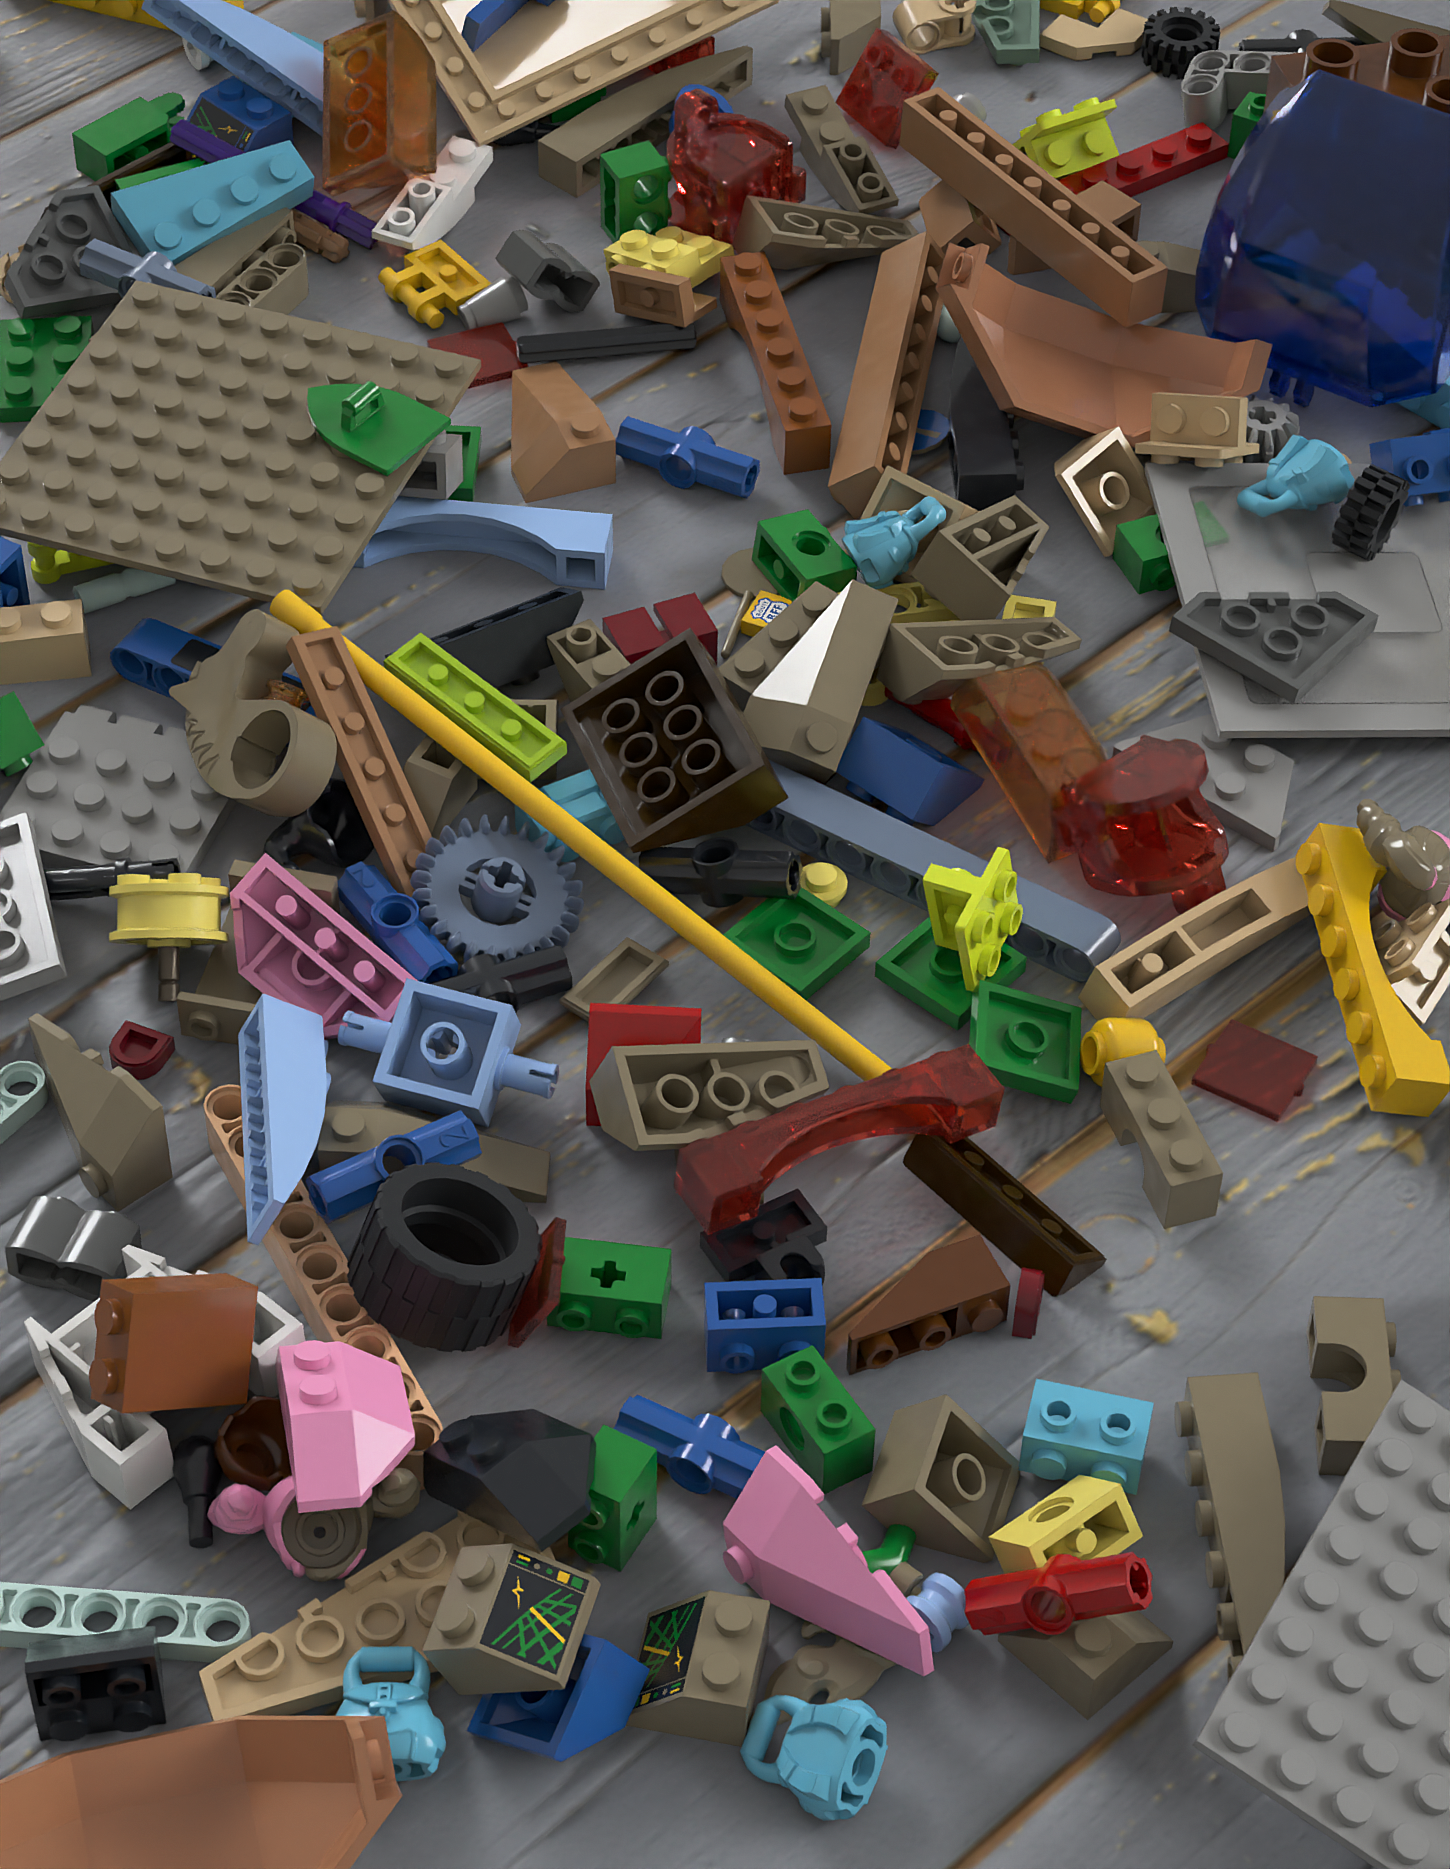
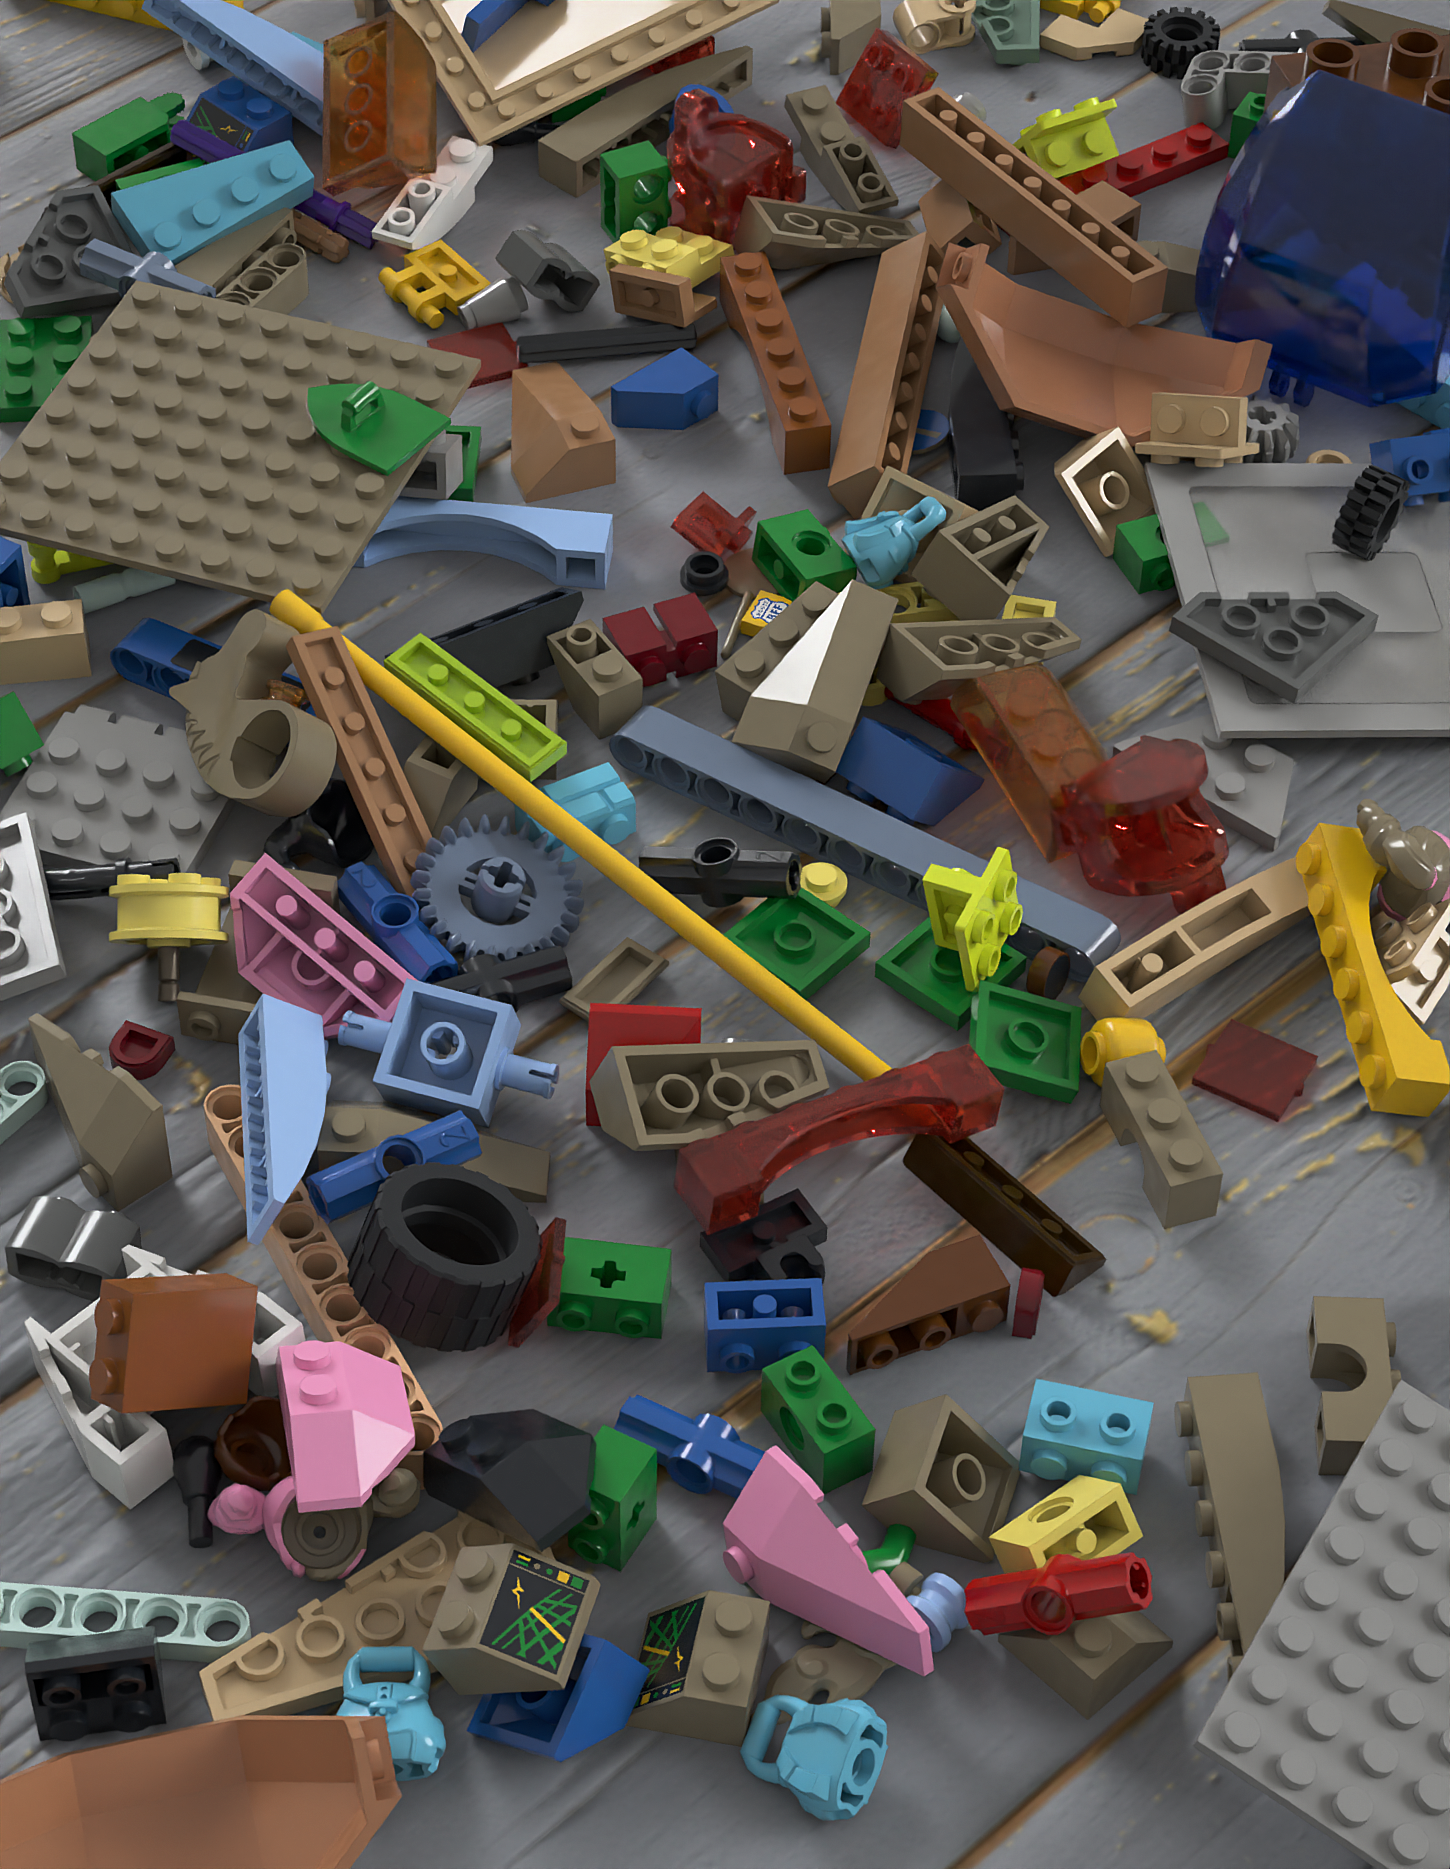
(666, 394): none -> blue slope
(673, 748): dark brown slope -> none
(687, 457): blue piece -> none
(704, 574): none -> black plate
(712, 527): none -> clear red bracket
(1048, 973): none -> reddish brown tile
(1299, 478): medium azure piece -> none

